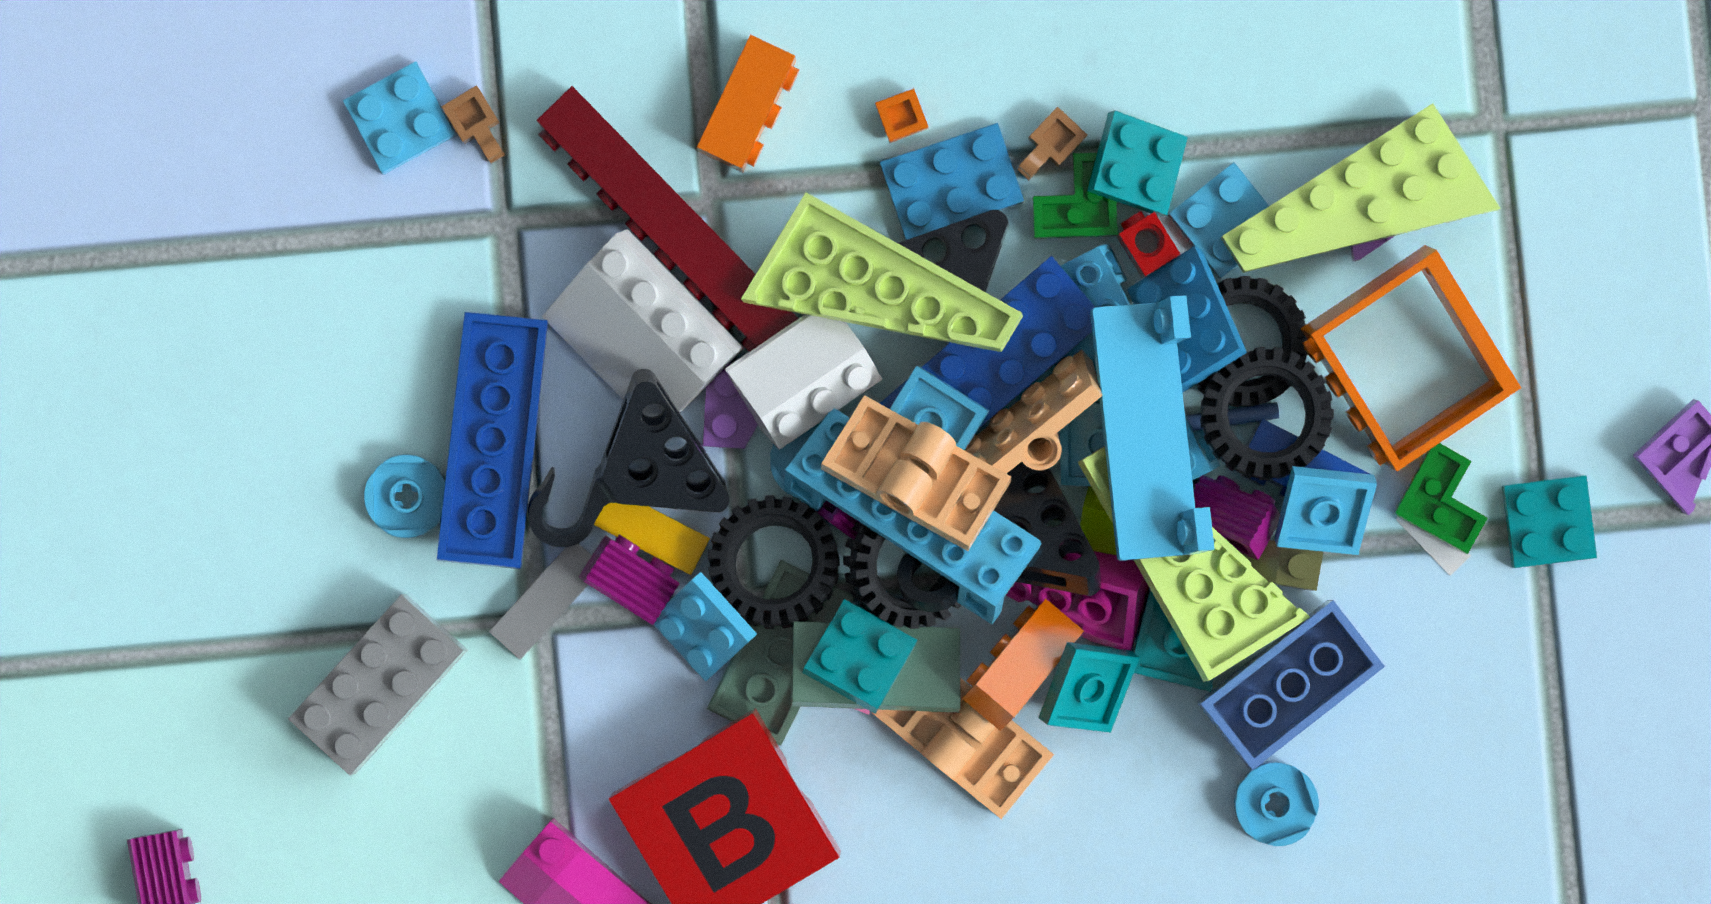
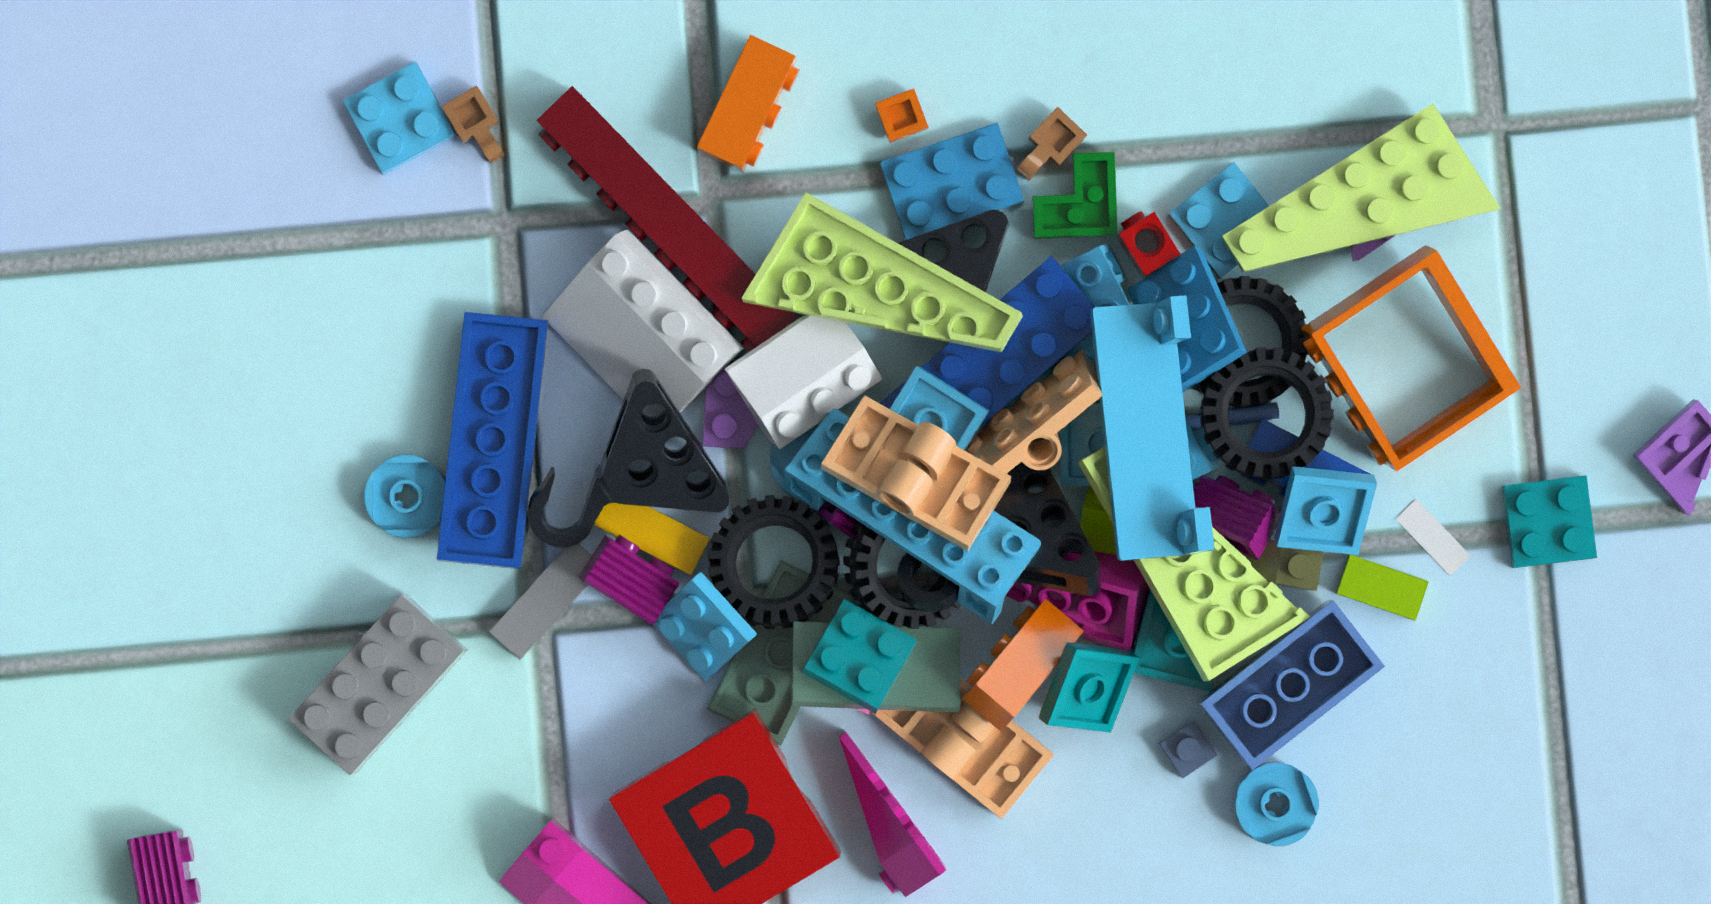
(900, 846): none -> dark pink wedge
(1137, 163): teal plate -> none
(1187, 749): none -> sand blue plate
(1382, 587): none -> lime tile
(1430, 502): green plate -> none

